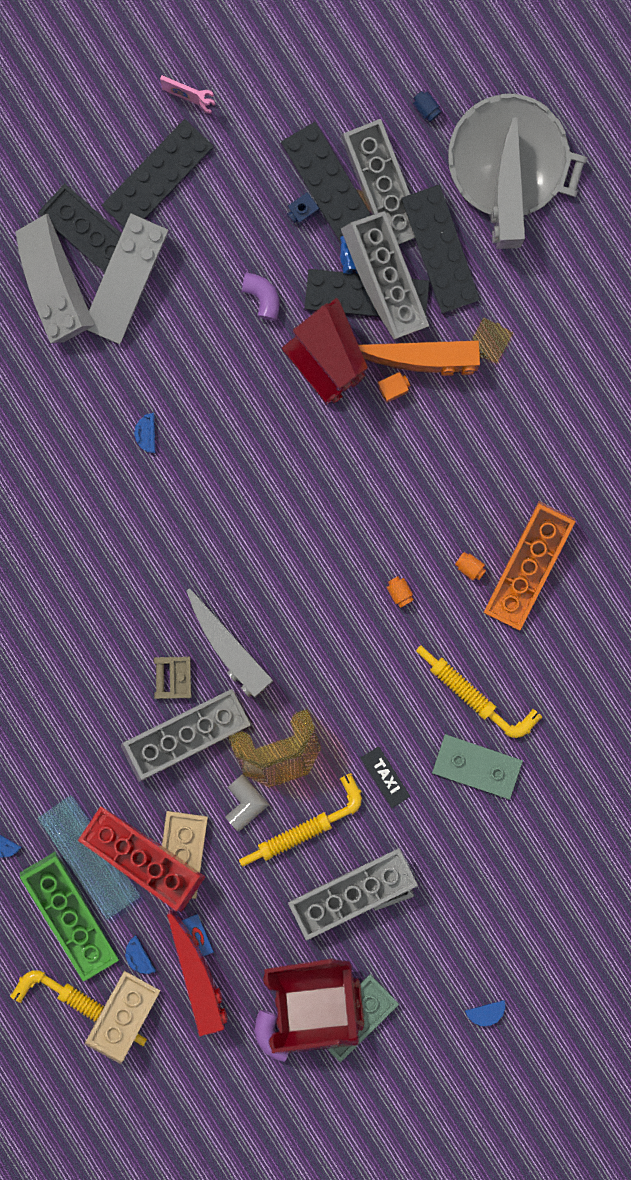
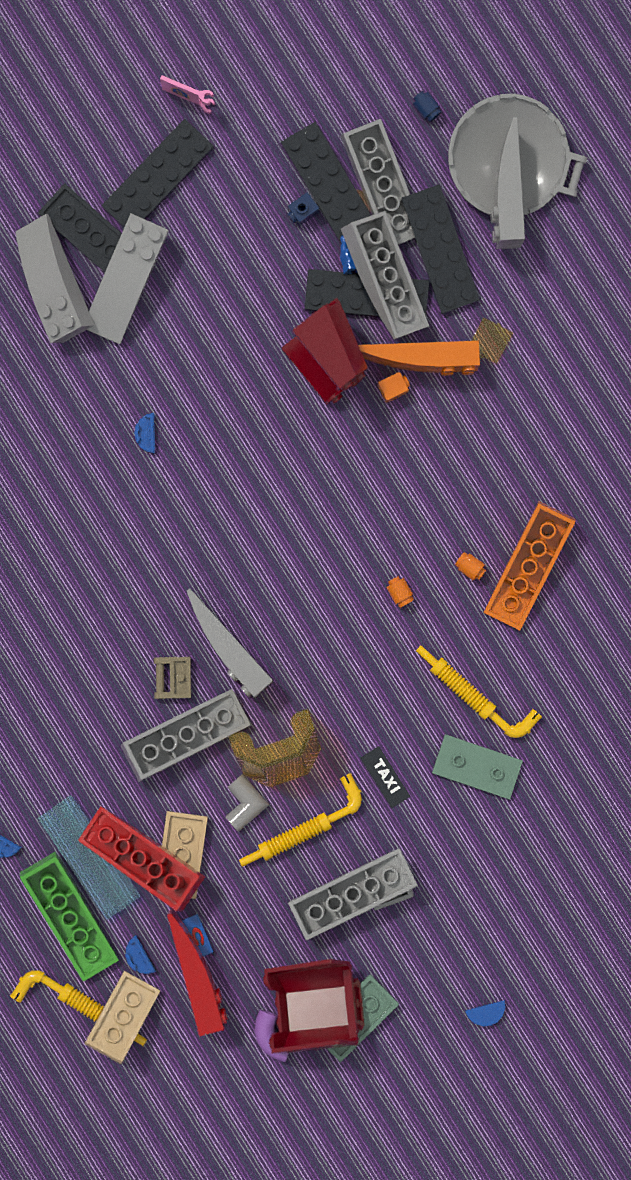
(265, 293): medium lavender cylinder -> none

